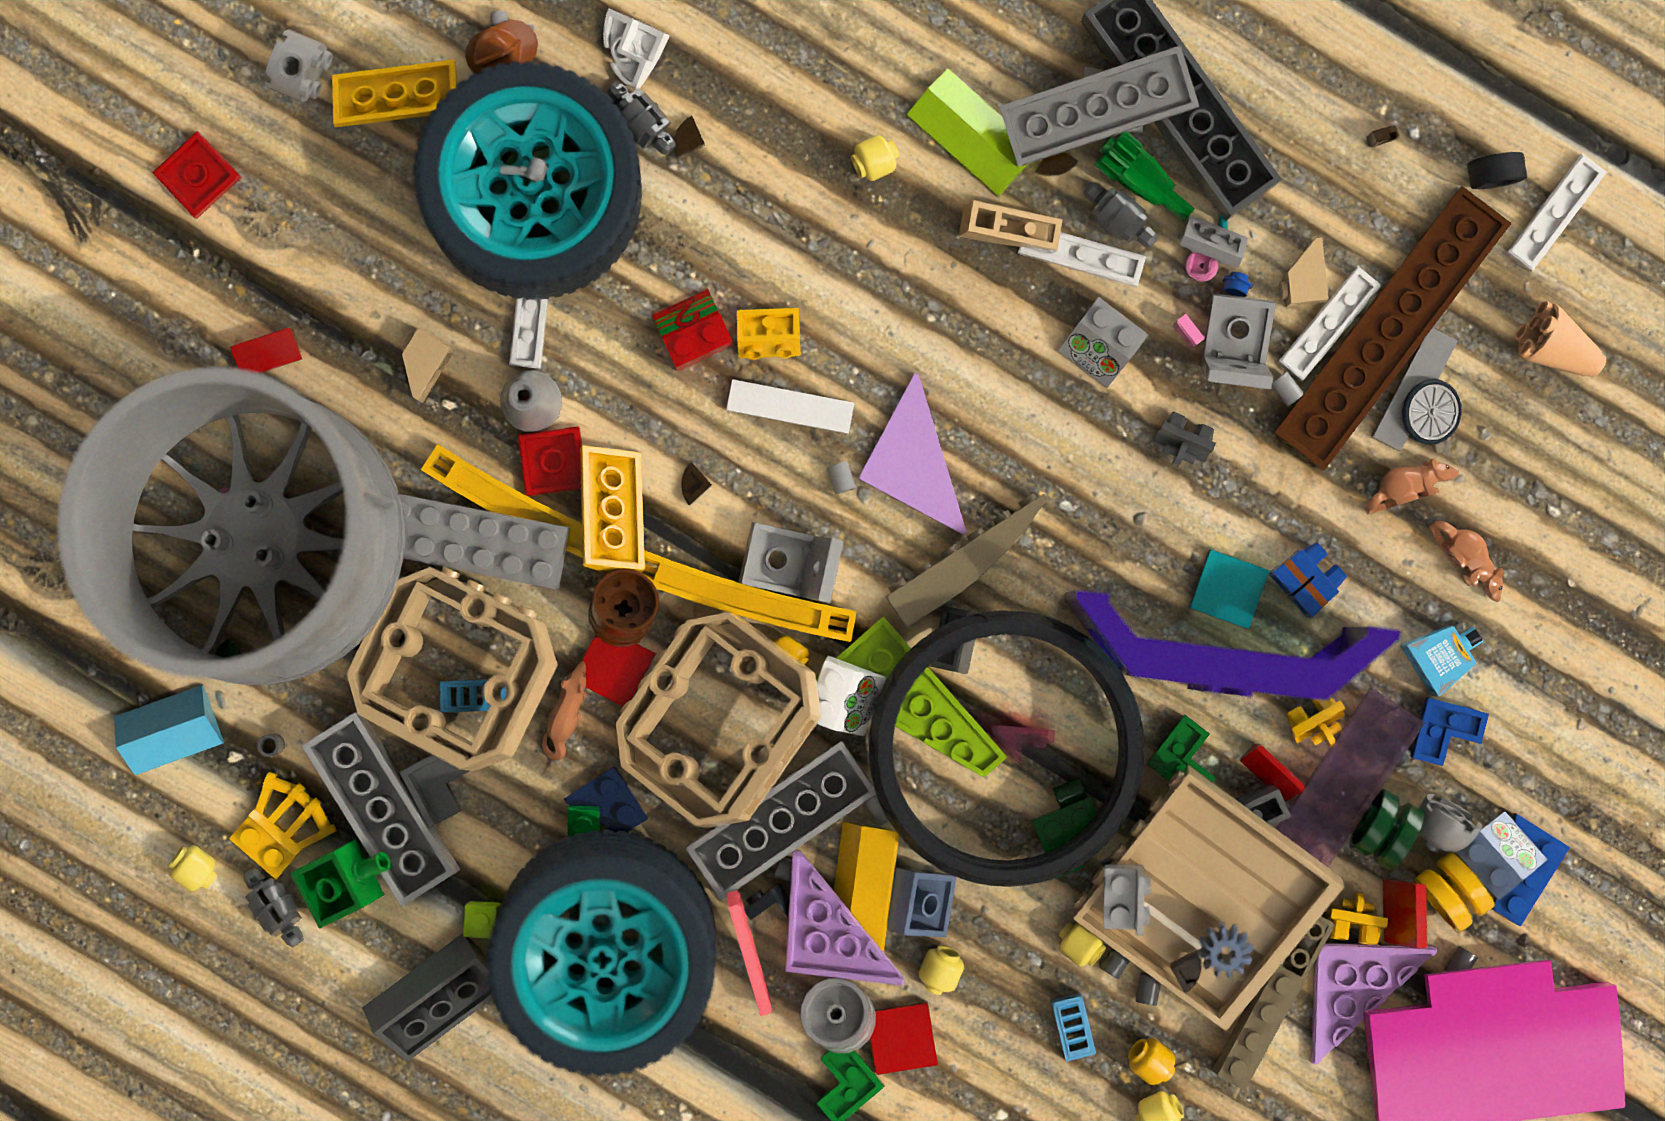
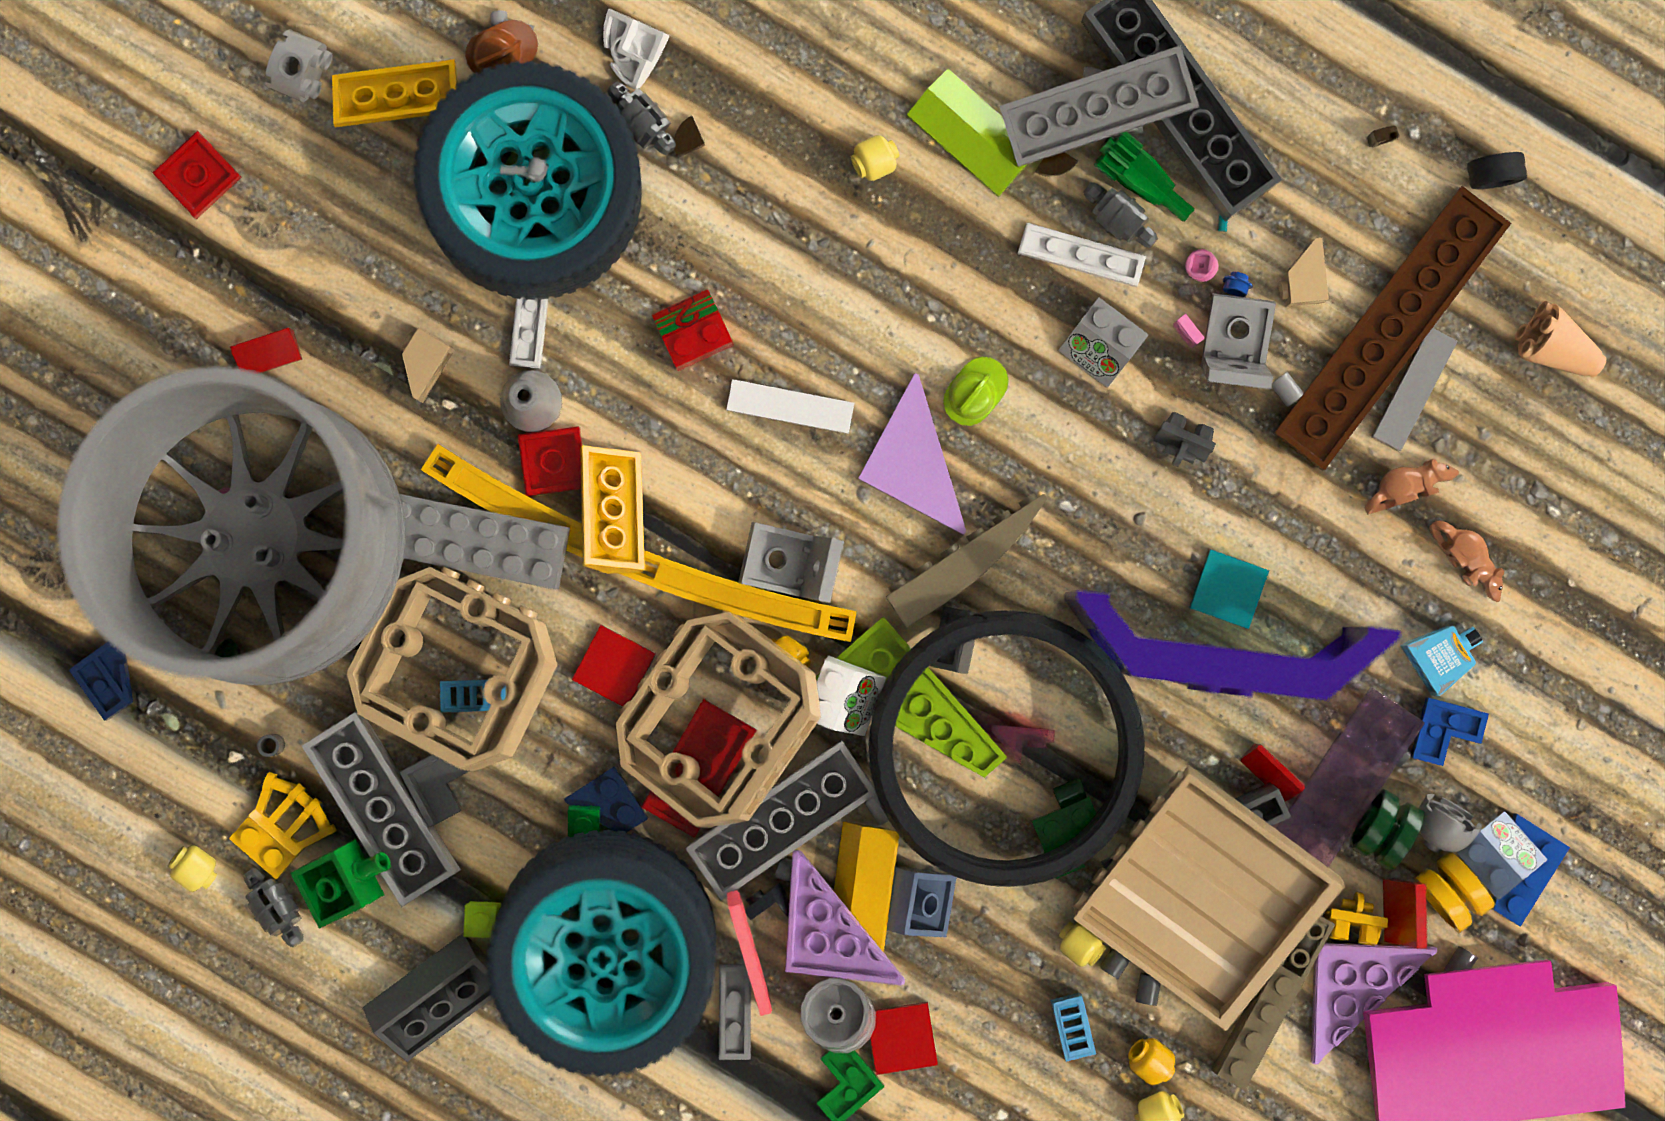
(105, 680): none -> dark blue wing
(167, 730): medium azure slope -> none
(565, 714): nougat animal -> none
(626, 591): reddish brown wheel -> none
(693, 484): dark brown tile -> none
(717, 745): none -> red tile
(734, 1012): none -> light grey tile
(768, 333): yellow bracket -> none
(841, 477): light grey hinge -> none
(941, 969): light yellow head -> none
(975, 391): none -> lime piece
(1009, 226): tan slope -> none
(1125, 897): light grey bracket -> none
(1179, 748): green plate -> none
(1187, 970): dark brown tile -> none
(1213, 241): light grey bracket -> none
(1237, 946): sand blue gear -> none
(1304, 727): yellow hips -> none
(1318, 589): blue hips -> none
(1329, 323): white tile -> none
(1431, 411): light grey wheel -> none
(1556, 212): white tile -> none

